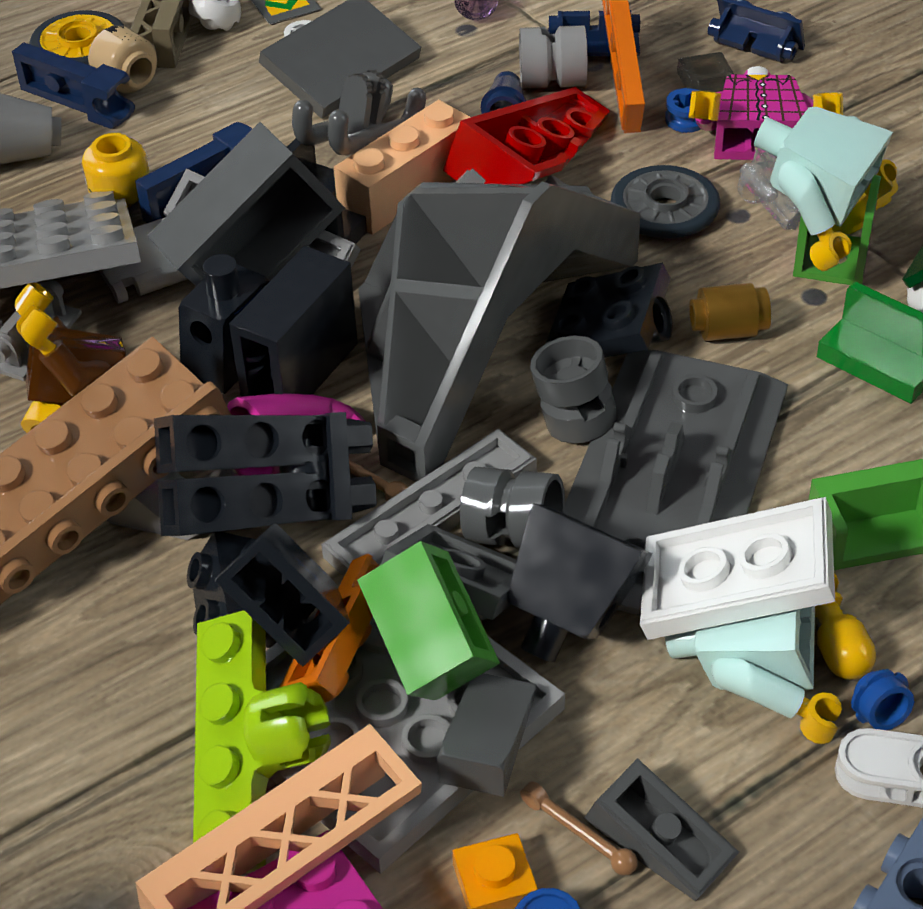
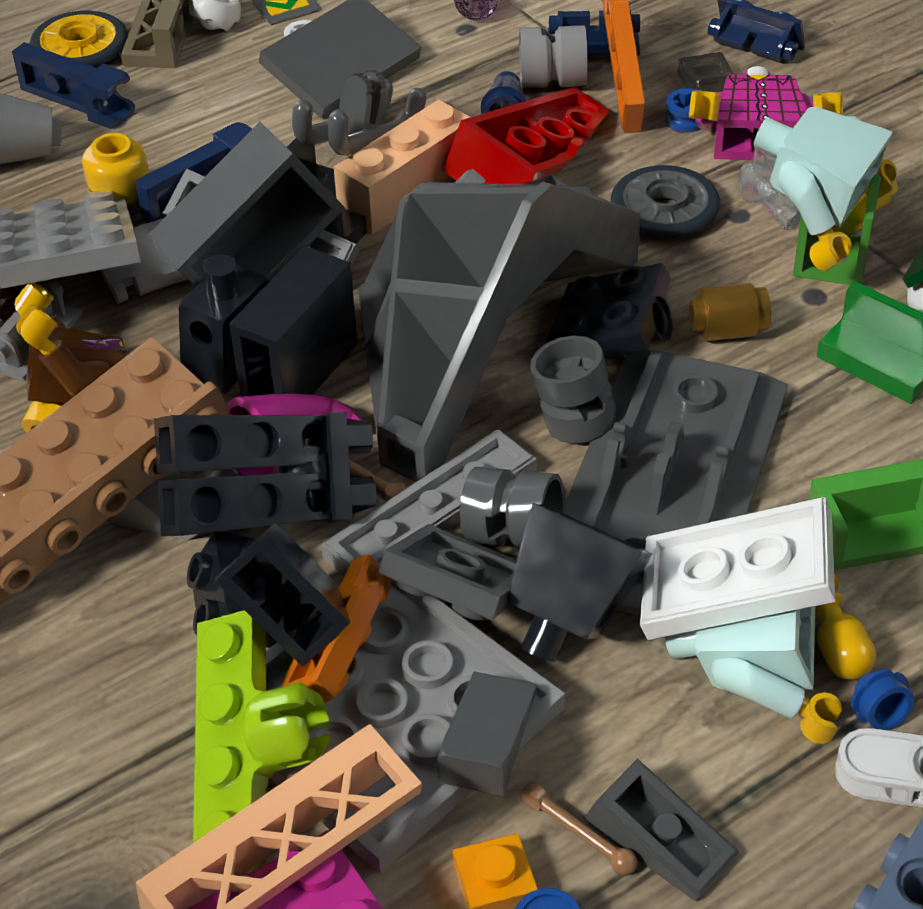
(125, 51): tan head -> none
(427, 621): bright green panel -> none

